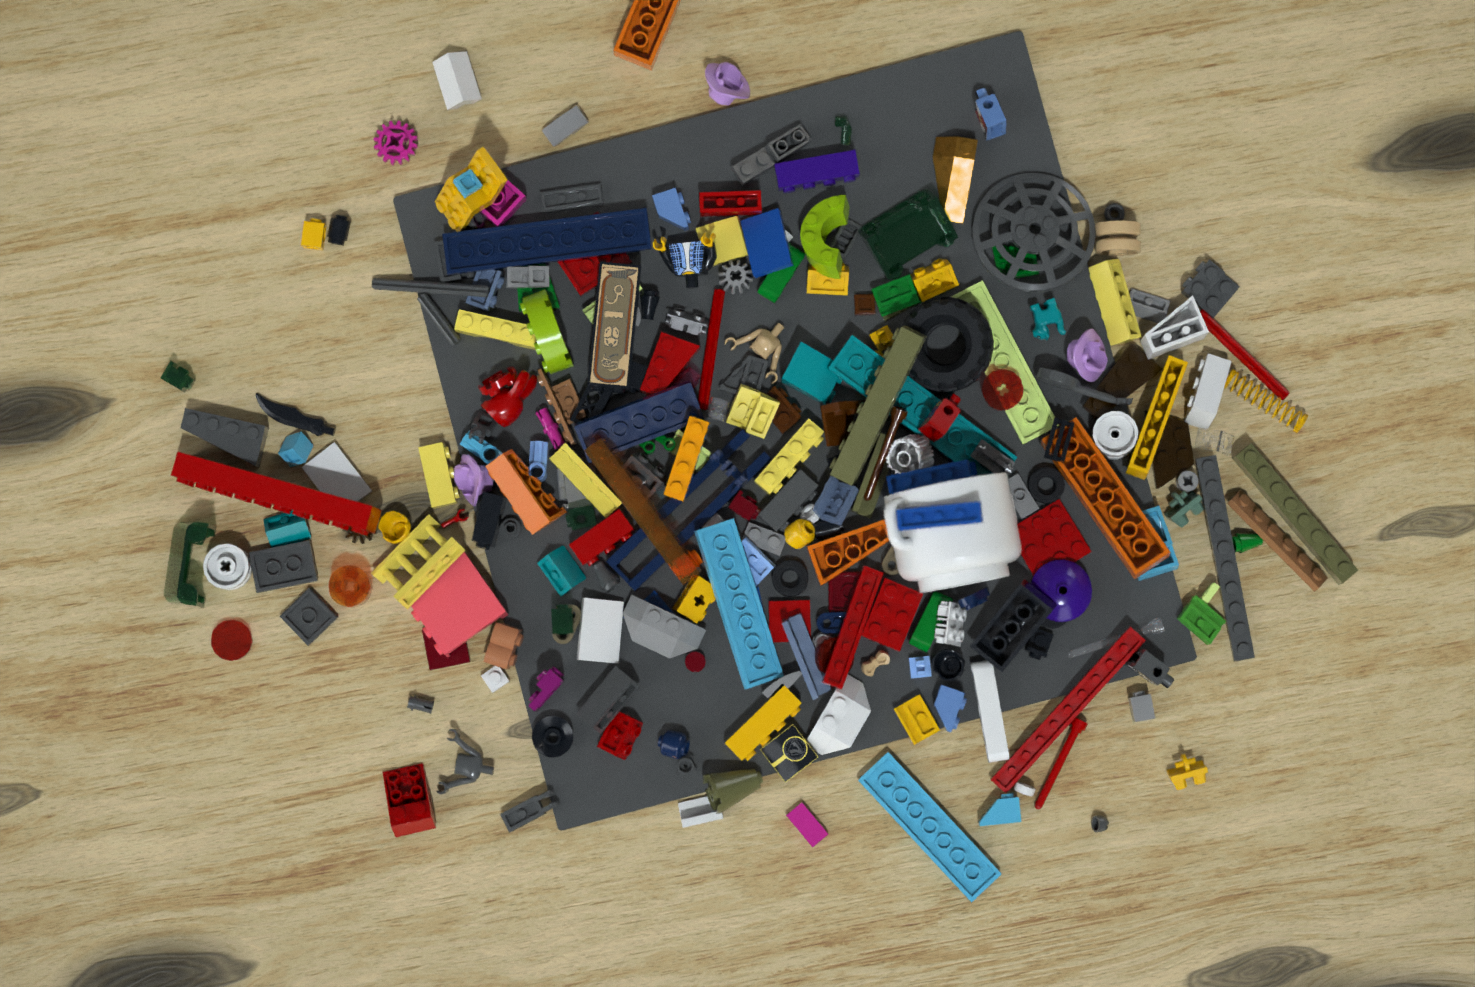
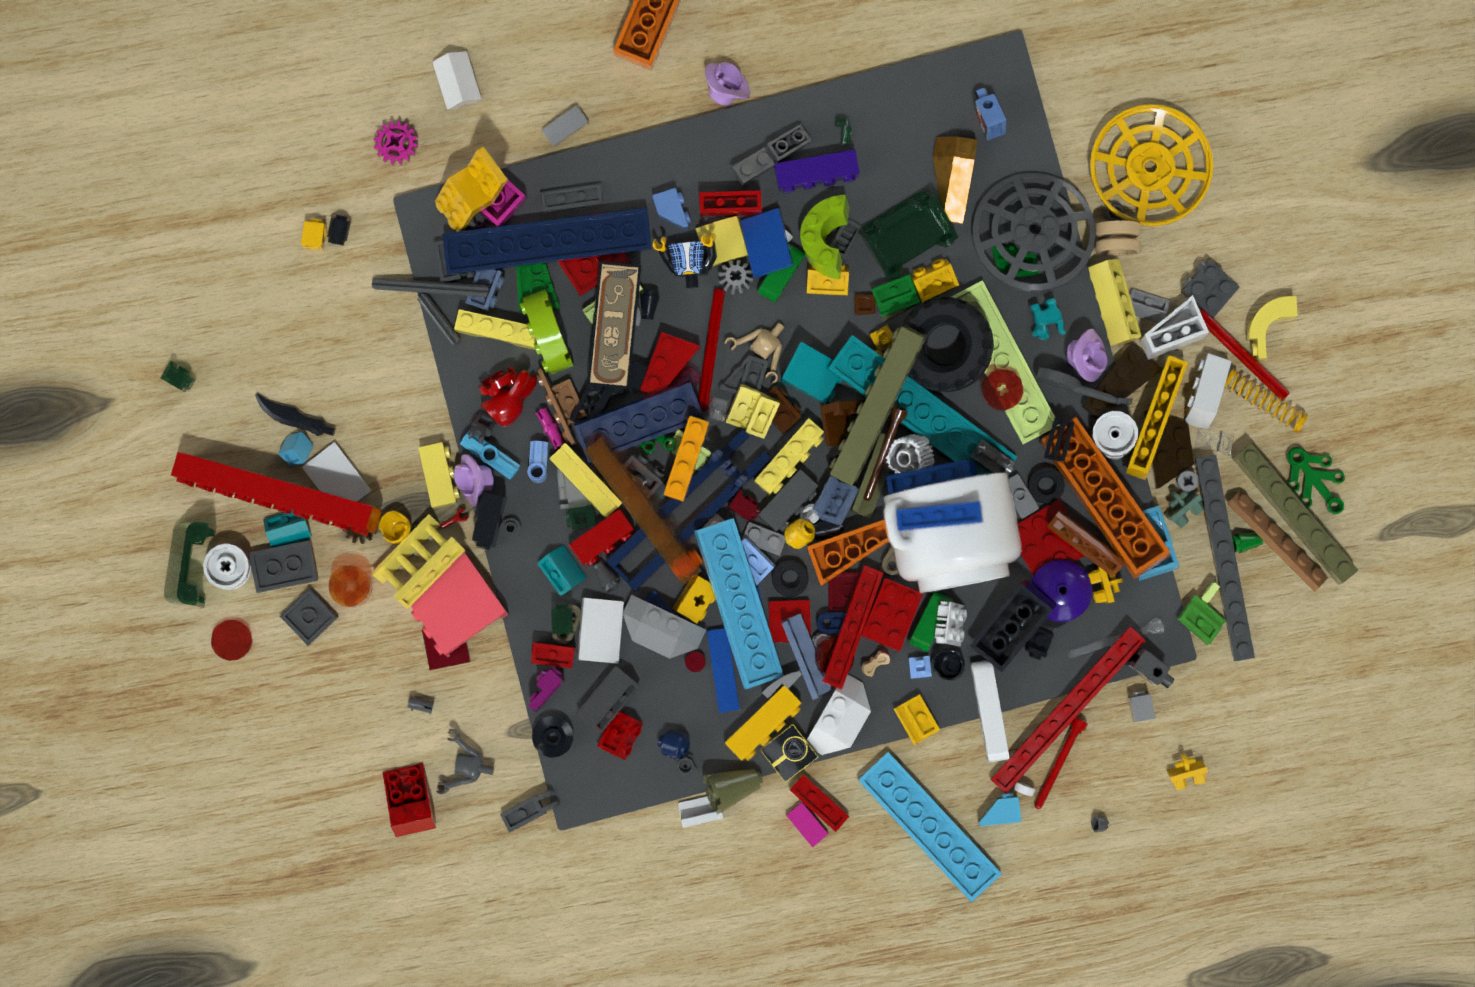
(232, 435): dark grey wedge -> none
(467, 183): medium azure plate -> none
(495, 678): white plate -> none
(503, 645): nougat brick -> none
(524, 492): orange wedge -> none
(527, 277): light grey slope -> none
(553, 654): none -> red panel
(695, 322): flat silver hinge -> none
(723, 670): none -> blue tile
(819, 803): none -> red plate
(940, 418): red torso -> none
(947, 705): medium blue slope -> none
(974, 599): dark blue plate -> none
(1086, 543): none -> dark orange fence
(1105, 594): none -> yellow hips
(1155, 153): none -> yellow dish
(1274, 310): none -> light yellow arch
(1313, 477): none -> green plant

